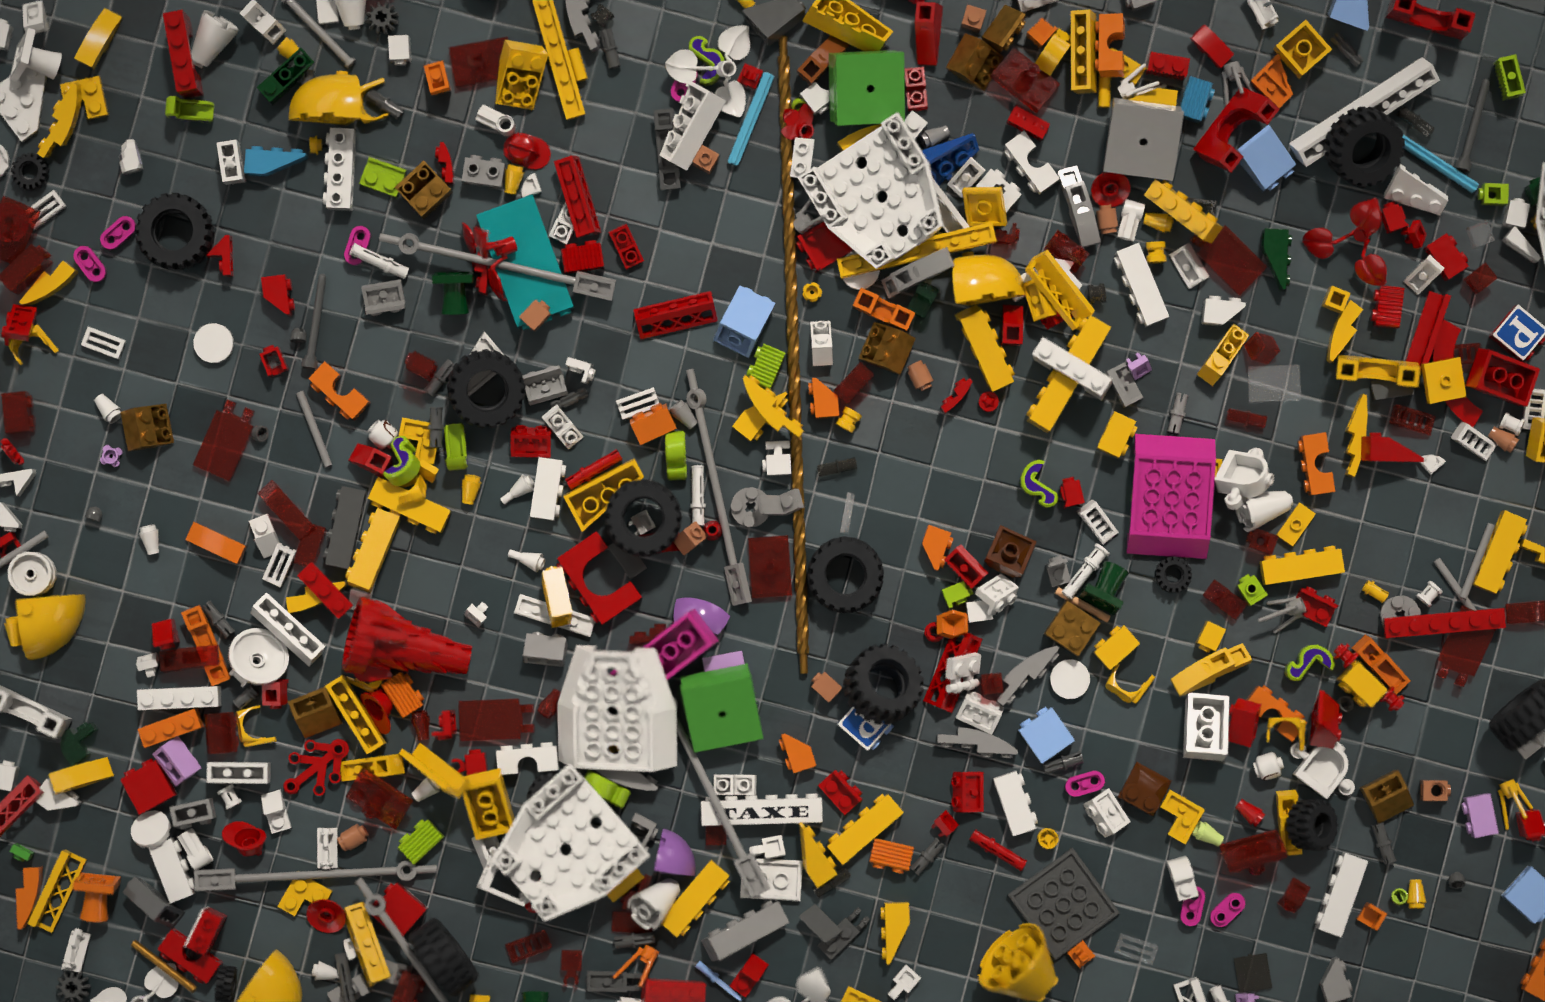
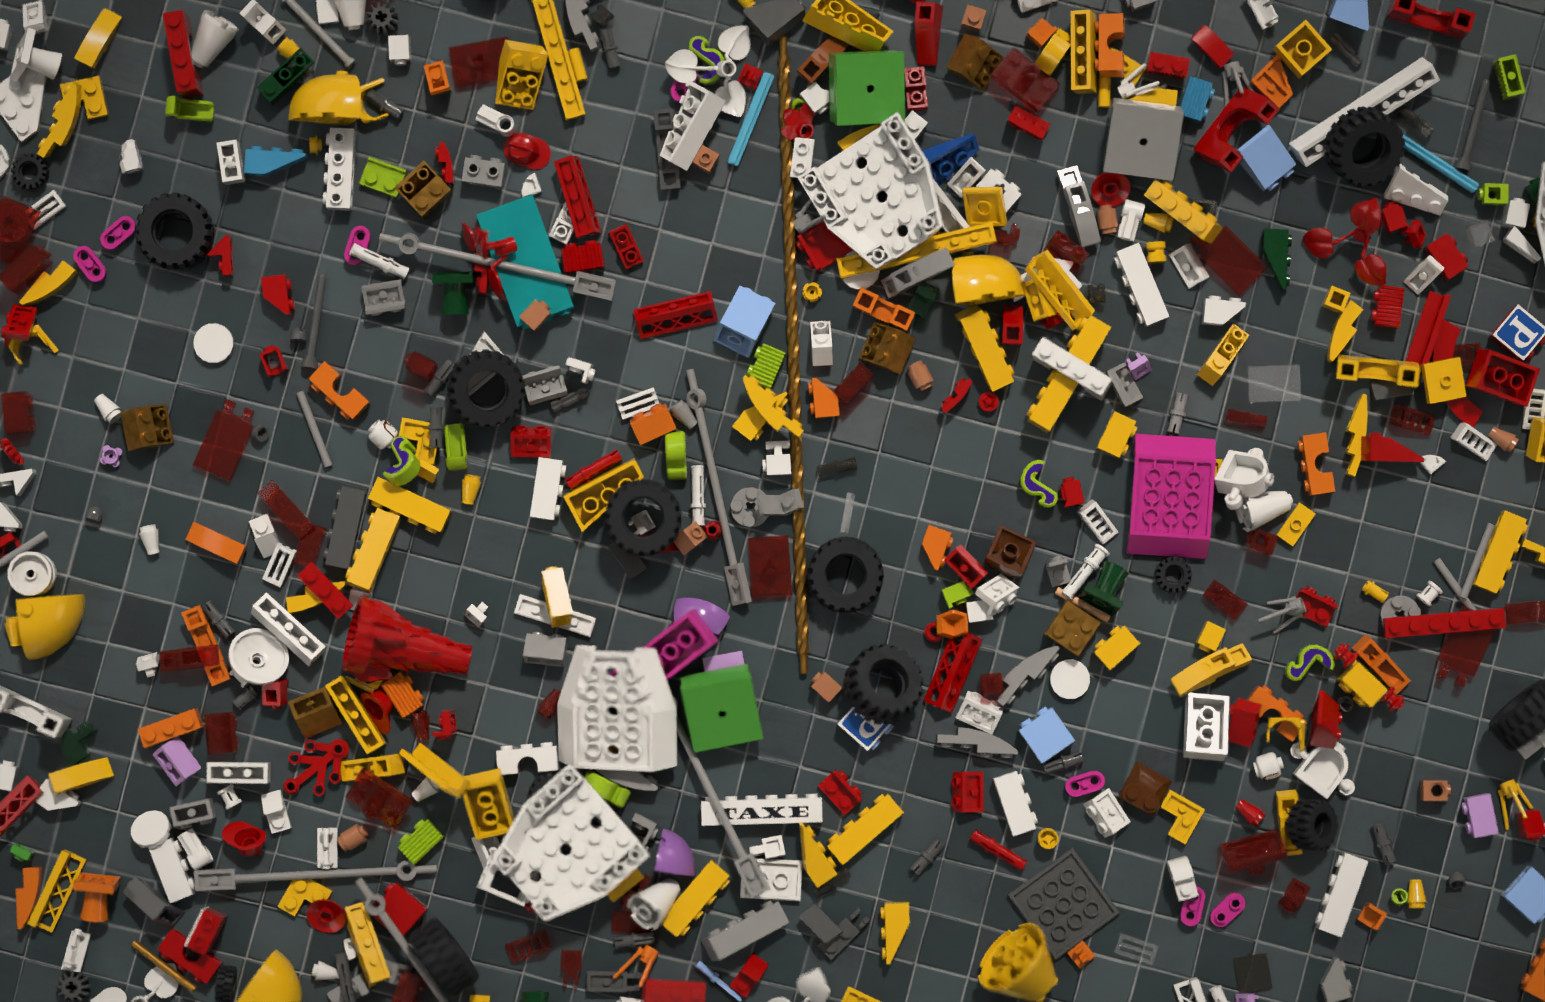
(119, 348): white tile -> none
(148, 786): red piece -> none
(165, 634): red slope -> none
(179, 698): white brick -> none
(247, 740): yellow helmet -> none
(371, 459): red slope -> none
(417, 492): yellow helmet -> none
(474, 762): red brick -> none
(493, 719): clear red tile -> none
(513, 178): yellow cone -> none
(522, 486): white cone -> none
(532, 560): white cone -> none
(562, 426): white slope -> none
(574, 564): red arch -> none
(640, 637): clear red slope -> none
(715, 835): clear red tile -> none
(735, 784): white slope -> none
(799, 754): orange slope -> none
(848, 419): yellow wheel -> none
(891, 854): orange brick -> none
(906, 980): white plate -> none
(933, 136): light grey cone -> none
(945, 823): red tile -> none
(963, 666): white plate -> none
(1003, 28): pearl gold slope -> none
(1039, 178): white arch -> none
(1128, 697): yellow helmet -> none
(1206, 833): yellowish green cone -> none
(1251, 598): lime brick -> none
(1261, 348): clear red panel -> none
(1301, 566): yellow brick -> none
(1387, 796): pearl gold slope -> none
(1480, 278): clear red panel -> none
(1512, 424): white bush -> none

